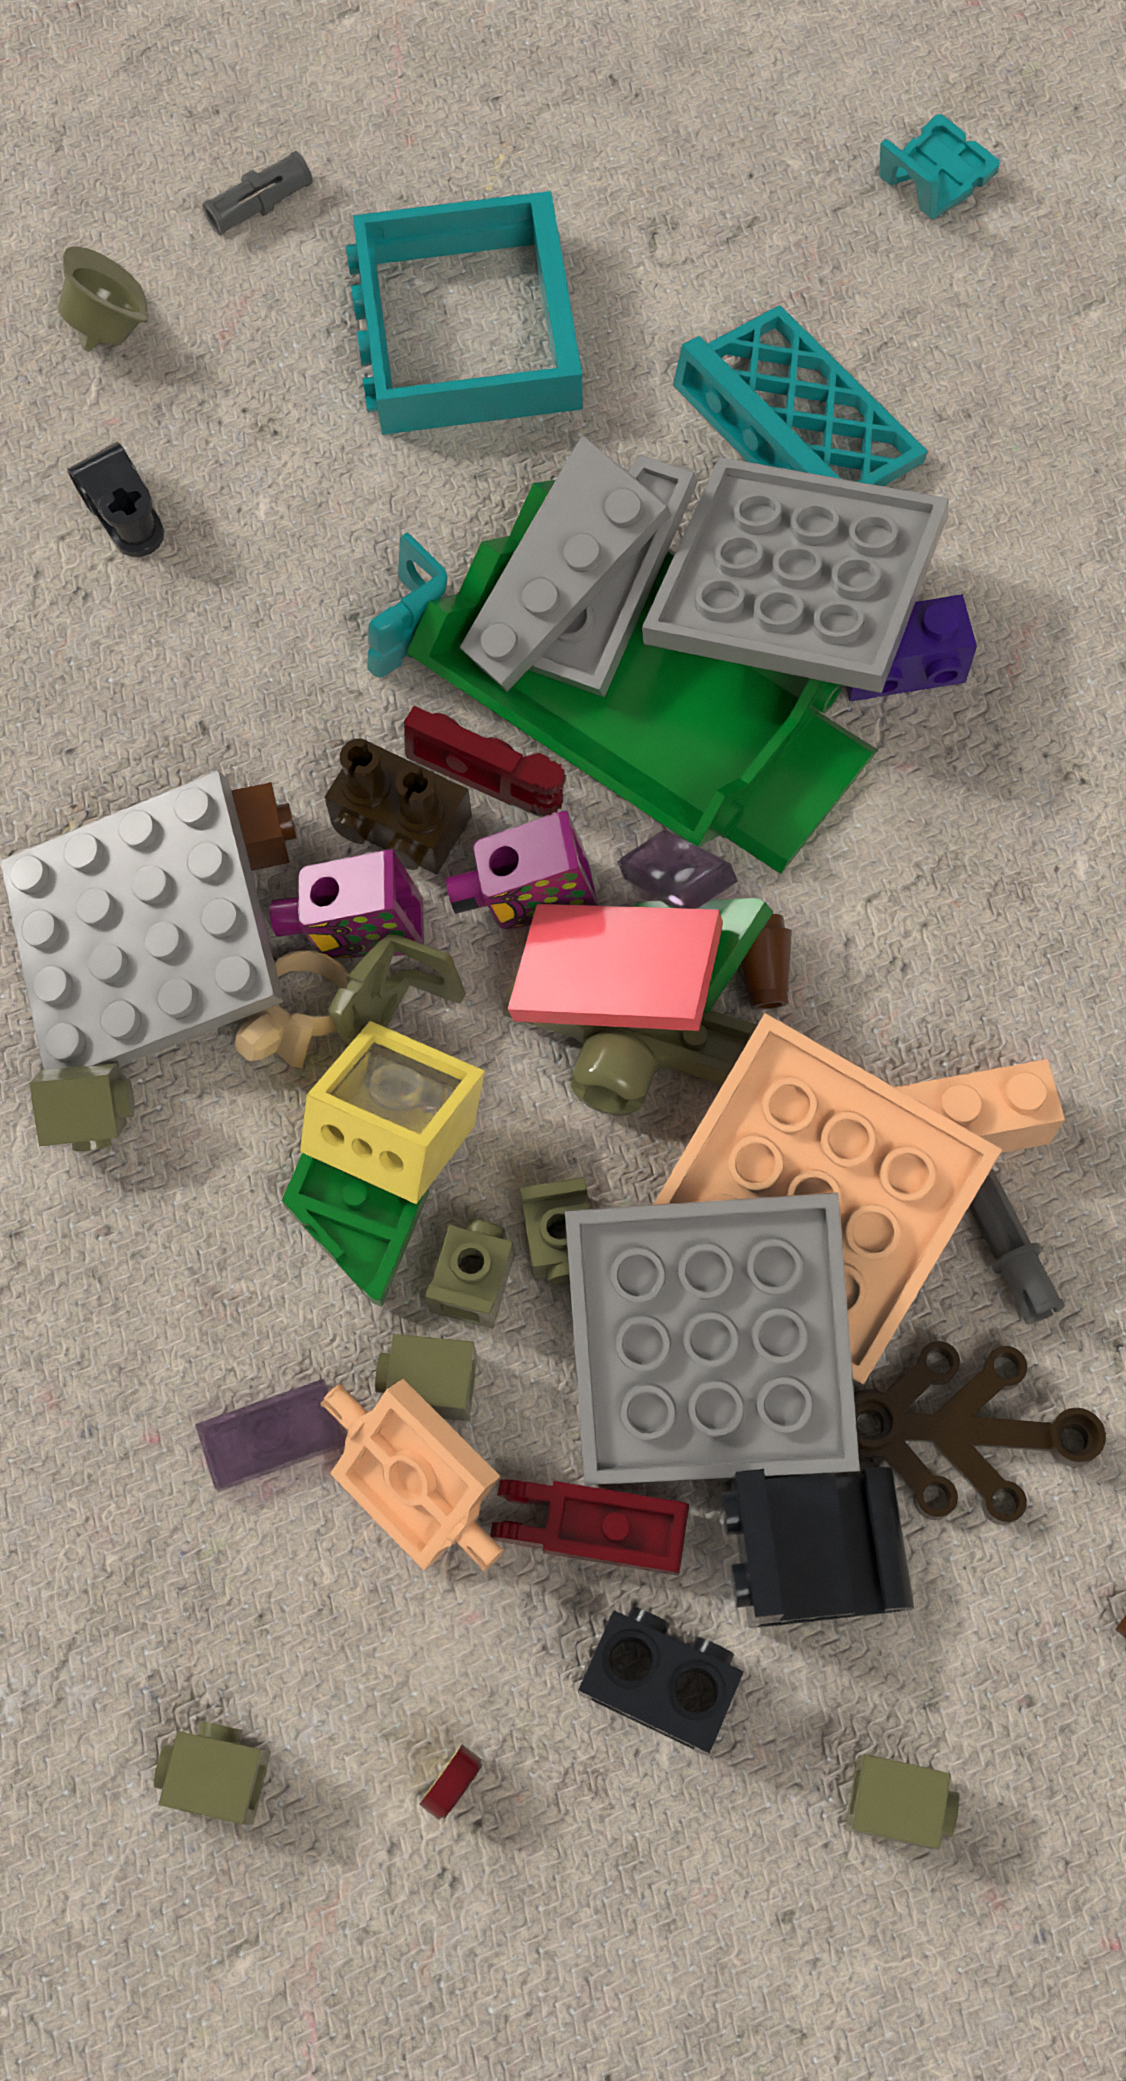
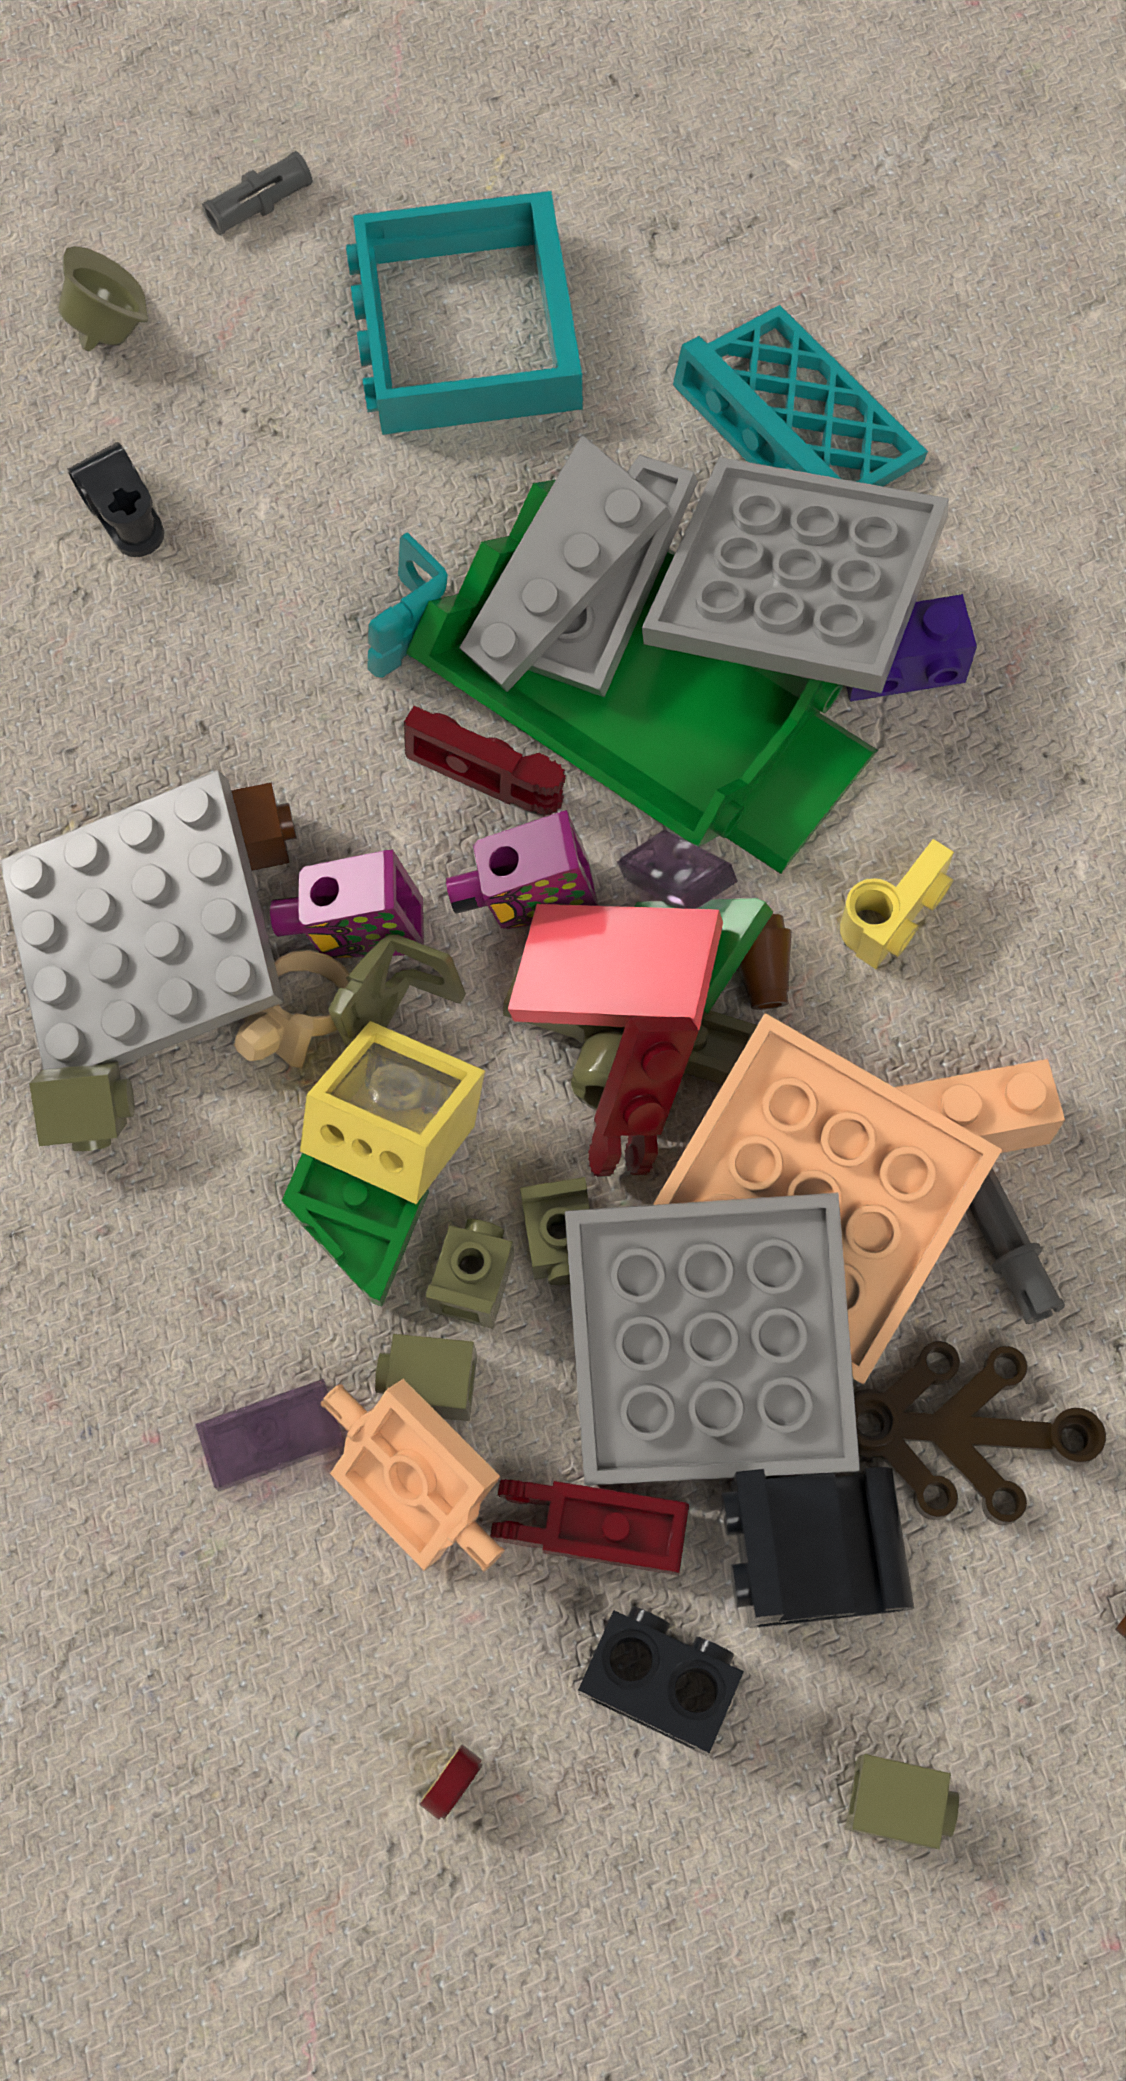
(212, 1774): olive brick -> none
(397, 806): dark brown brick -> none
(640, 1092): none -> dark red hinge
(921, 886): none -> light yellow plate
(940, 165): teal piece -> none

